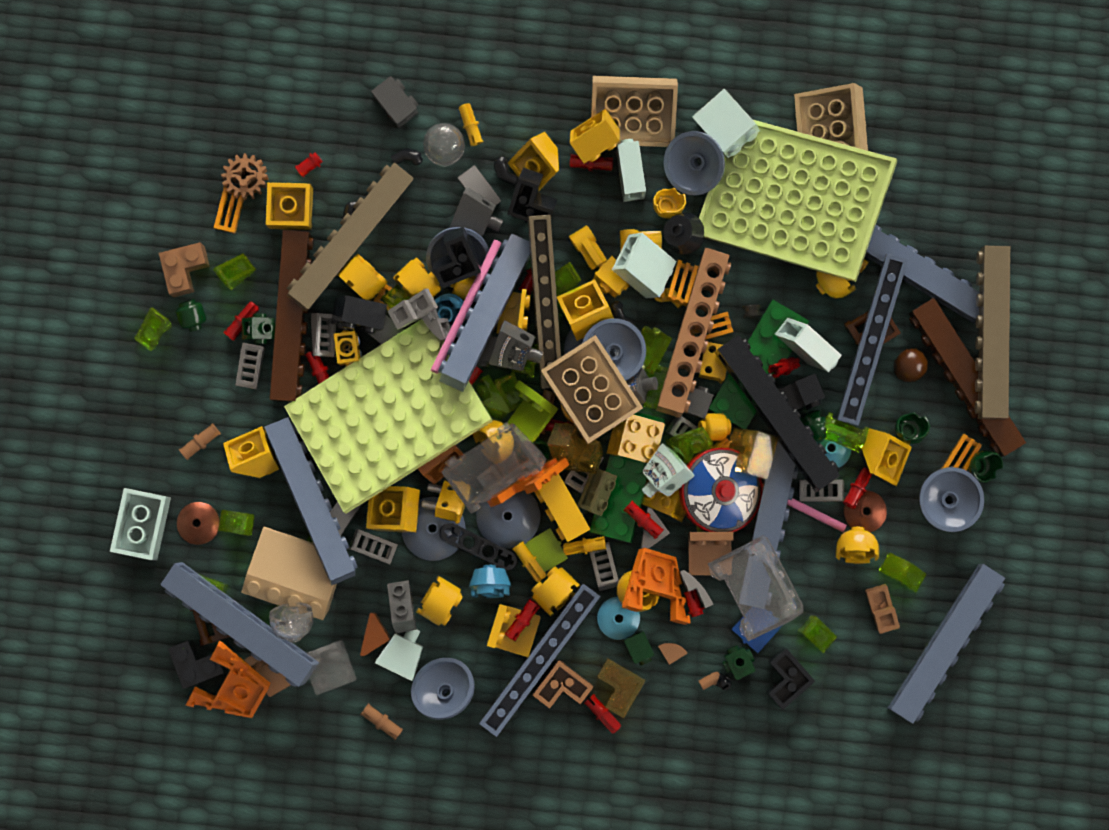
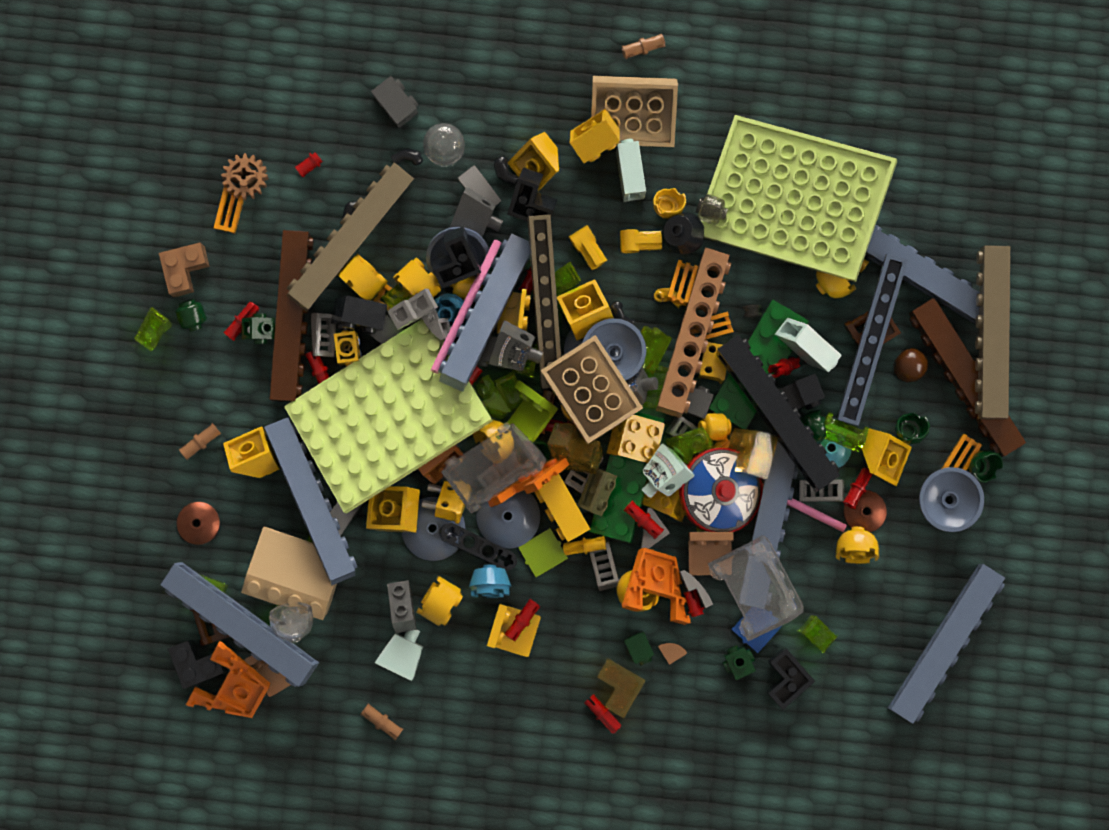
(140, 524): light aqua brick -> none
(234, 271): clear neon green slope -> none
(236, 522): clear neon green slope -> none
(259, 360): light grey slope -> none
(289, 206): yellow brick -> none
(333, 668): clear bracket -> none
(355, 540): light grey slope -> none
(374, 635): dark orange slope -> none
(435, 680): sand blue dish -> none
(470, 124): yellow axle -> none
(529, 562): yellow axle -> none
(539, 660): sand blue brick -> none
(555, 590): yellow brick -> none
(562, 679): medium nougat brick -> none
(601, 163): red pin -> none
(608, 280): yellow head -> none
(610, 627): medium azure dish -> none
(643, 46): none -> medium nougat pin
(644, 265): light aqua brick -> none
(682, 164): sand blue dish -> none
(711, 209): none -> clear smoke head
(717, 679): arm -> none
(726, 123): light aqua brick -> none
(833, 114): tan slope -> none
(882, 608): medium nougat slope -> none
(902, 571): clear neon green slope -> none

